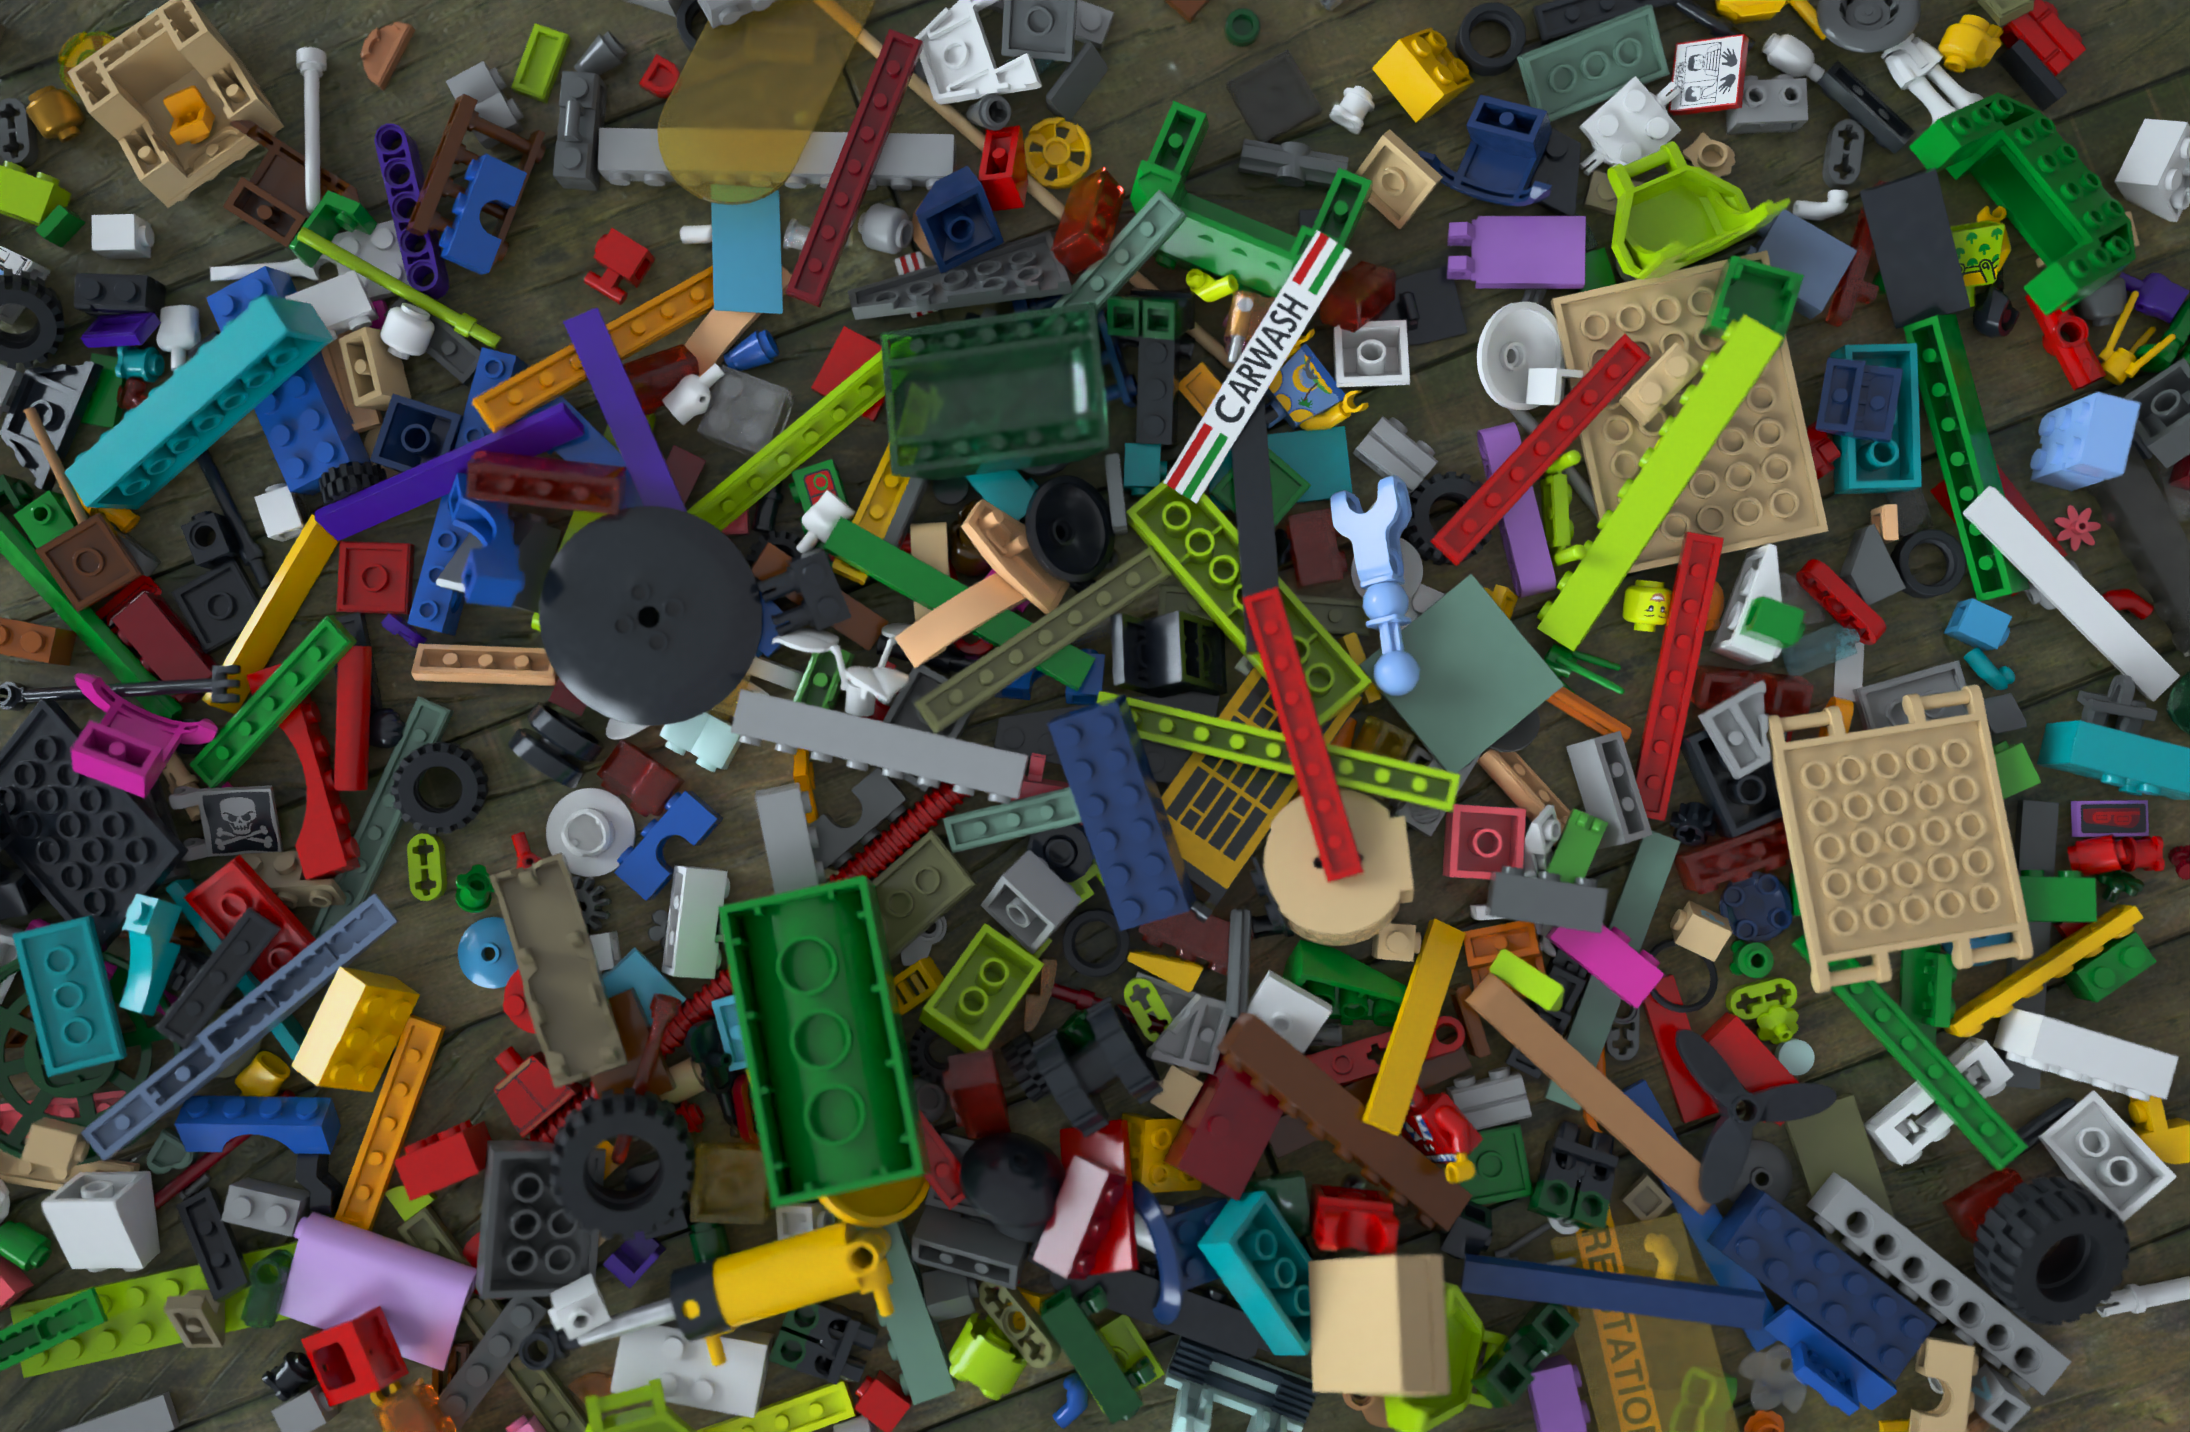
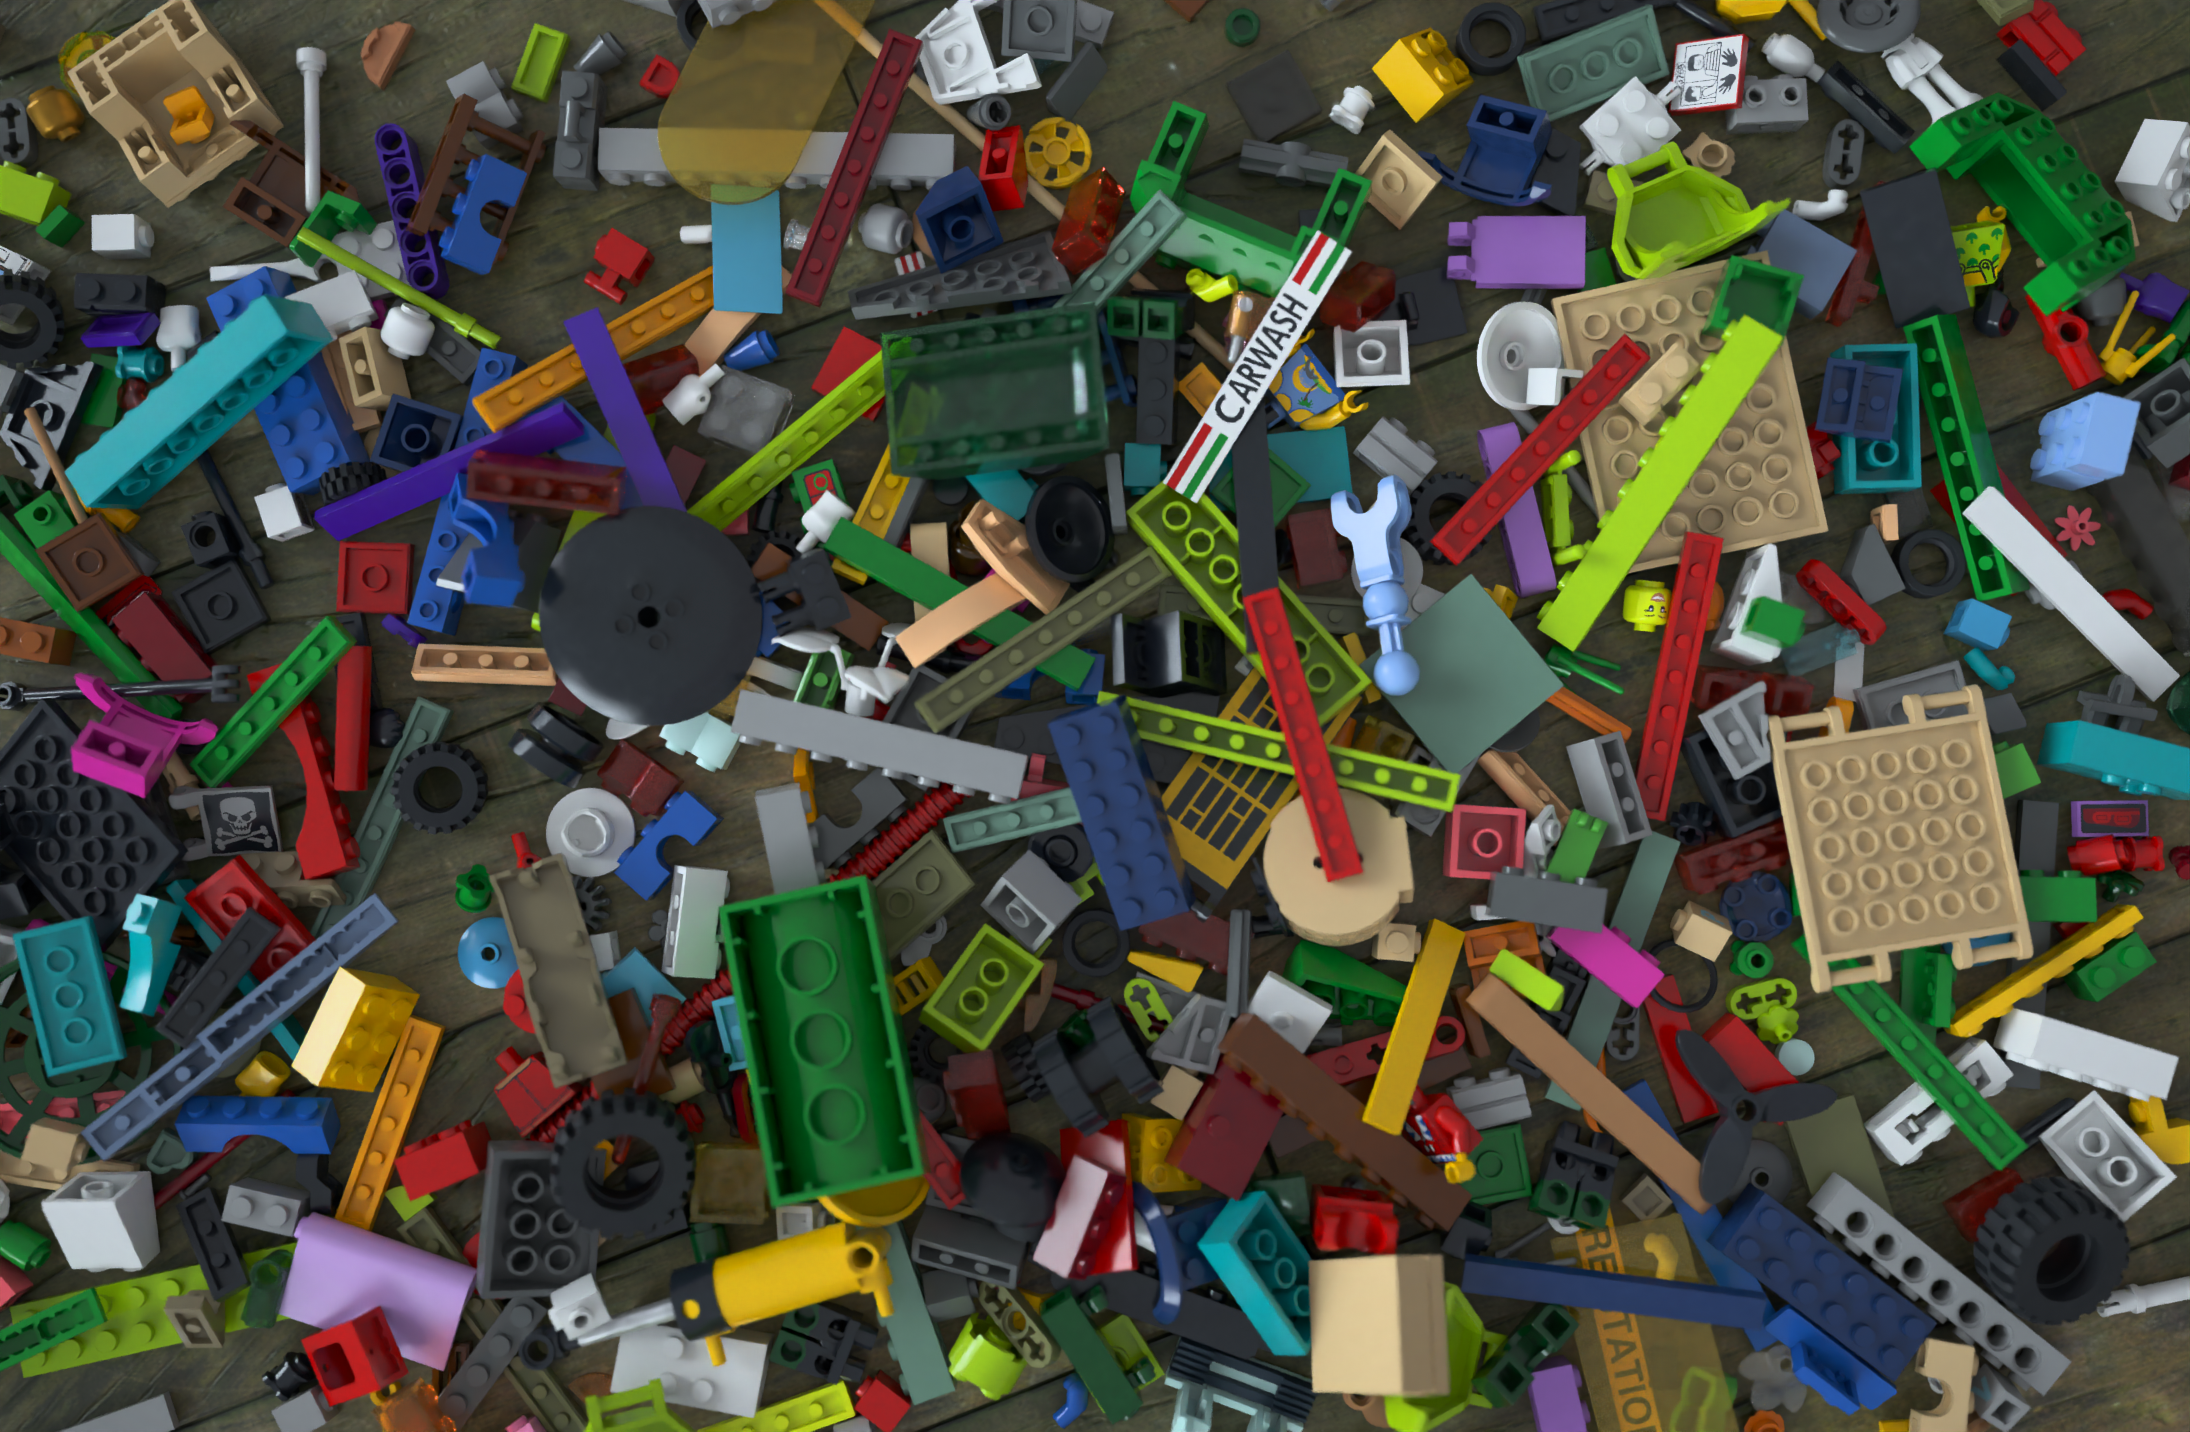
(277, 607): yellow tile -> none
(418, 868): lime beam -> none
(634, 1258): dark purple panel -> none
(1969, 43): yellow head -> none

